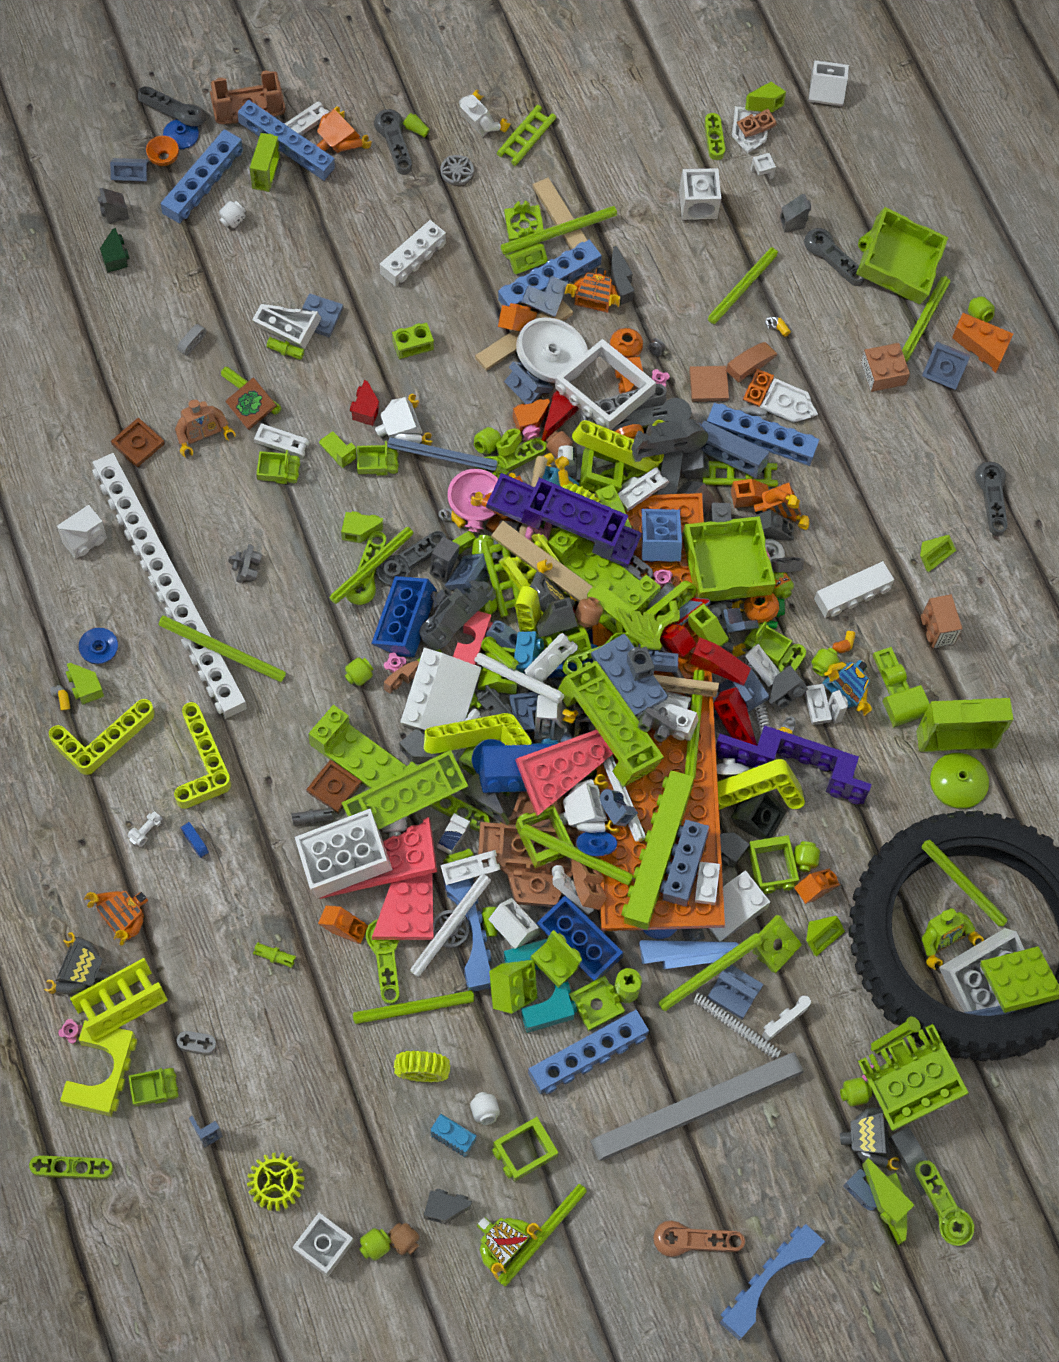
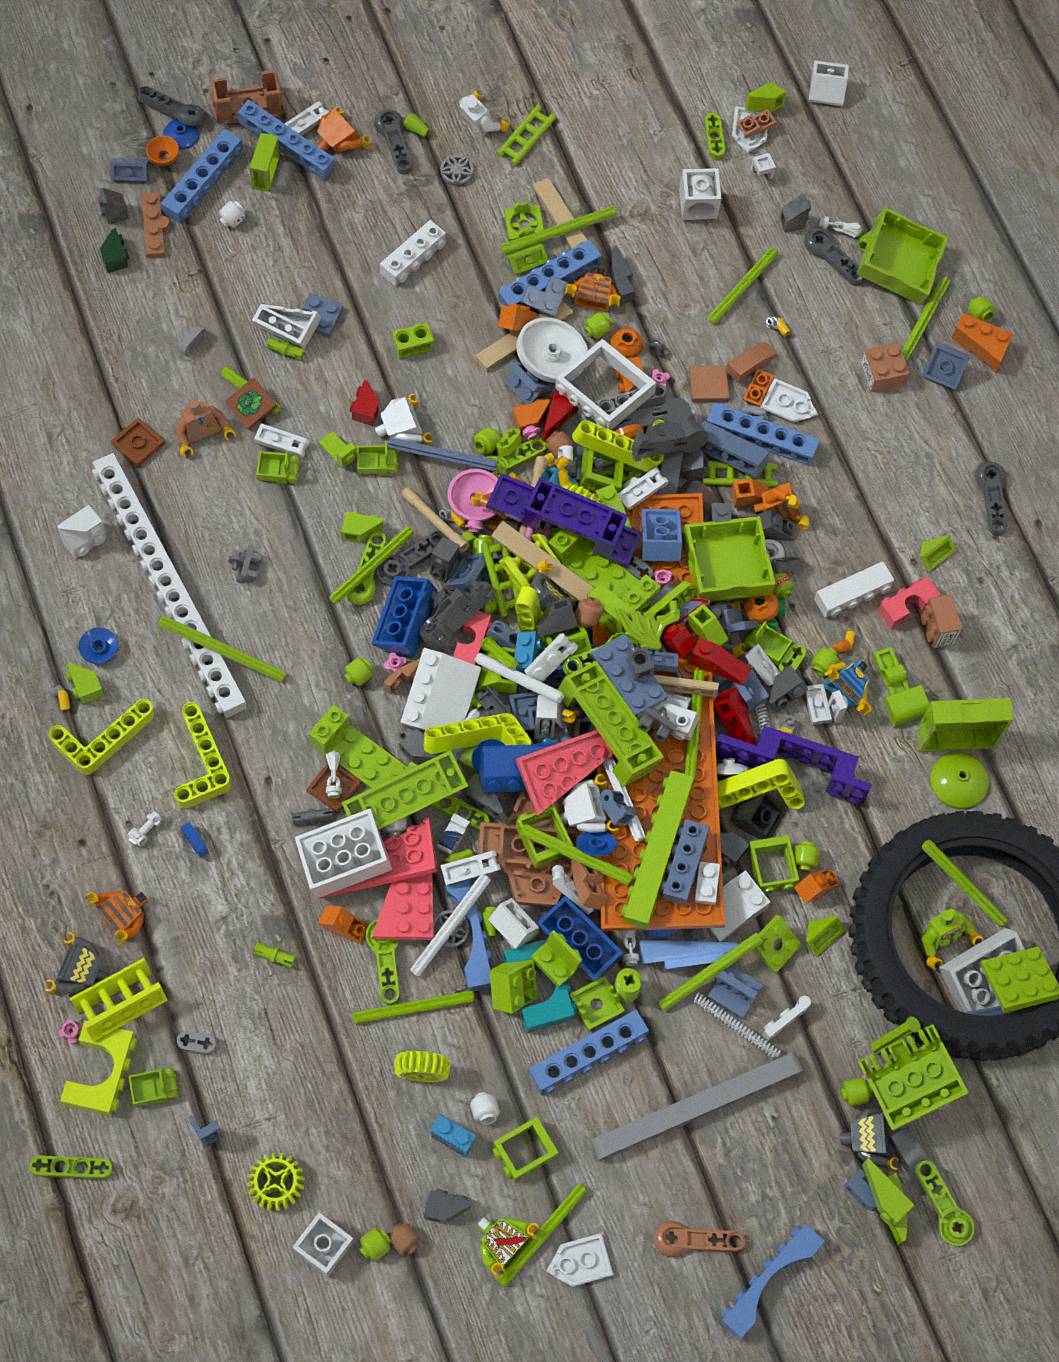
(154, 224): none -> nougat hinge
(333, 761): none -> white piece
(416, 501): none -> tan piece
(581, 1261): none -> white tile
(598, 325): none -> lime head
(632, 958): none -> white piece
(851, 229): none -> white piece
(894, 609): none -> coral arch

